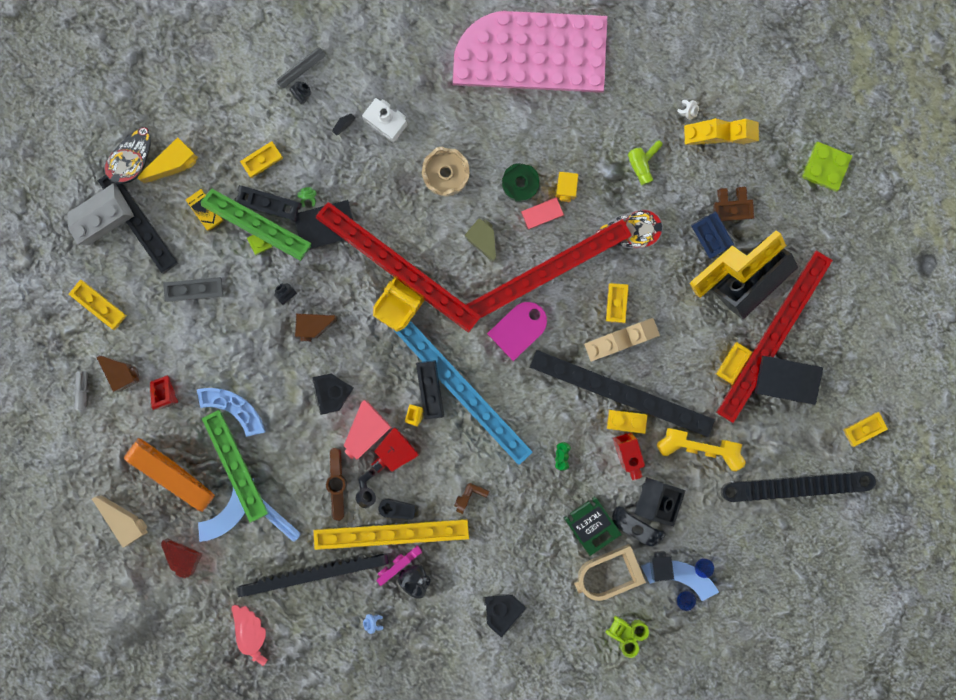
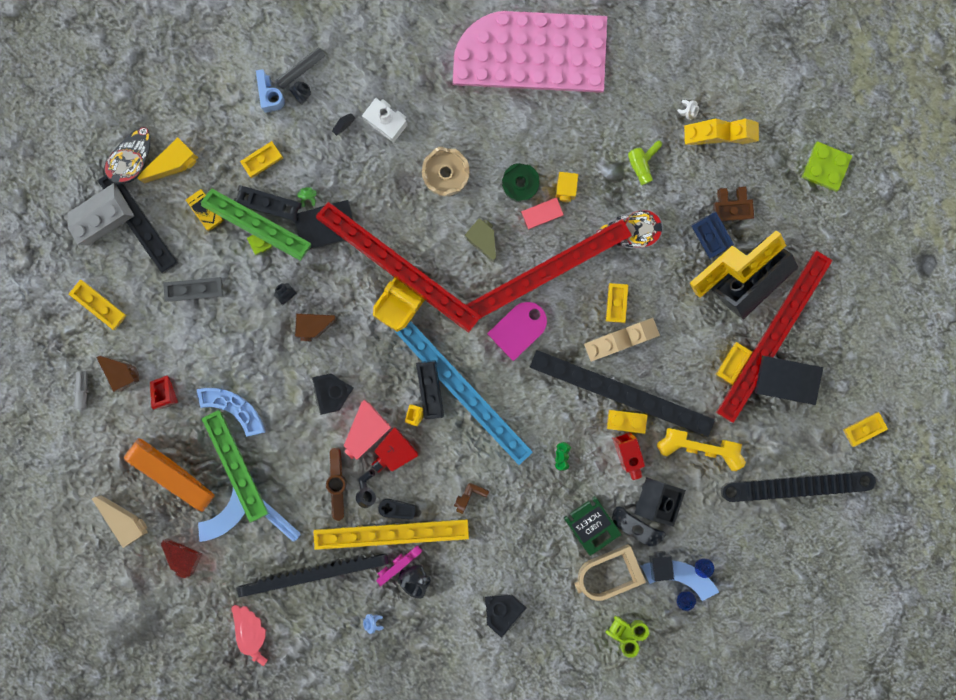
(267, 93): none -> light blue plate

